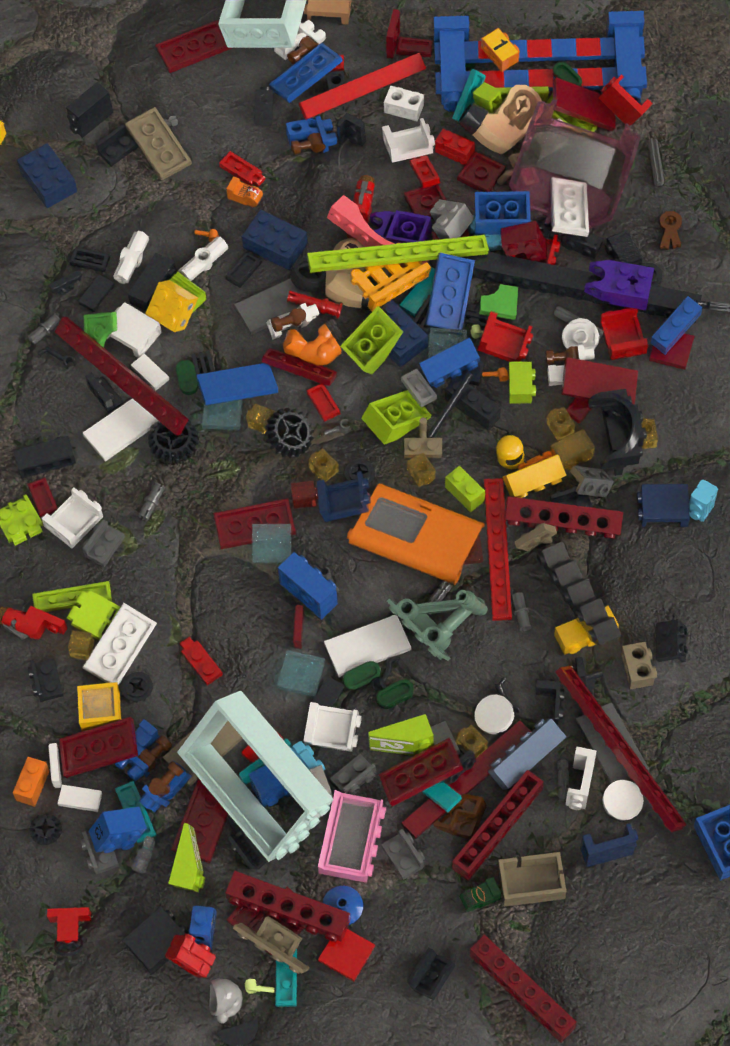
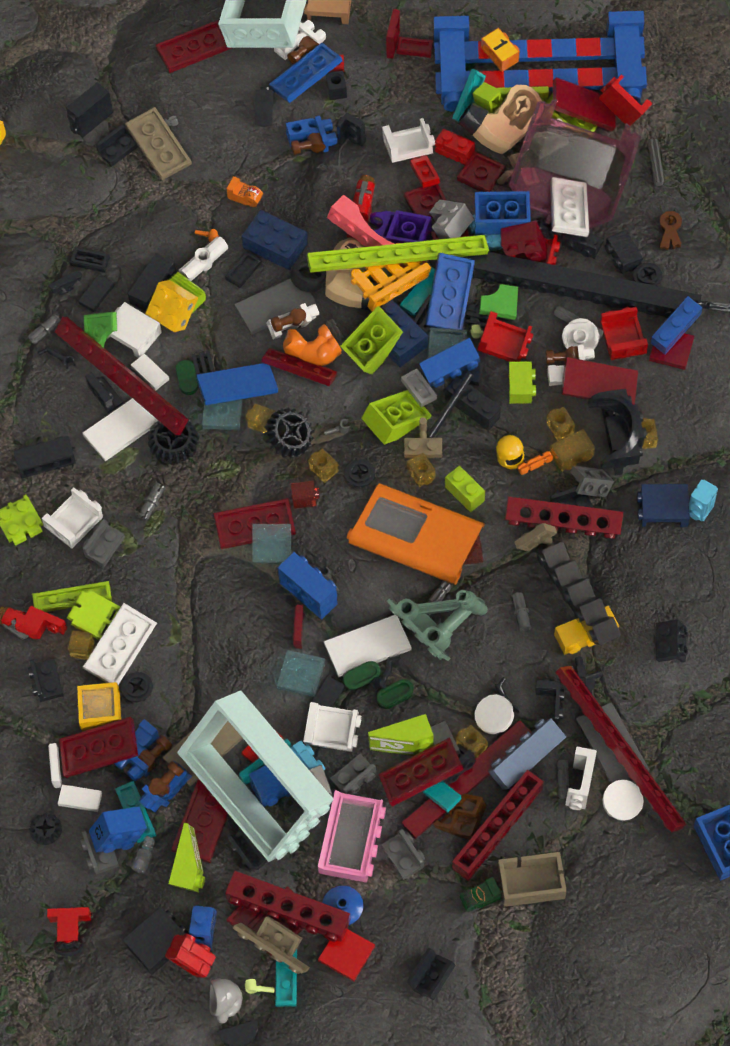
(31, 781): orange brick -> none
(42, 497): dark red tile -> none
(47, 175): dark blue brick -> none
(131, 257): white piece -> none
(200, 660): red hinge -> none
(242, 169): red hinge -> none
(323, 306): red pin -> none
(323, 402): red tile -> none
(343, 498): dark blue panel -> none
(362, 86): red tile -> none
(400, 101): white brick -> none
(497, 549): red tile -> none
(501, 373): orange hand -> none
(522, 988): dark red brick -> none
(534, 477): yellow brick -> none
(565, 72): dark green tile -> none
(578, 409): dark red tile -> none
(610, 849): dark blue panel -> none
(621, 283): dark purple brick -> none
(634, 665): dark tan brick -> none

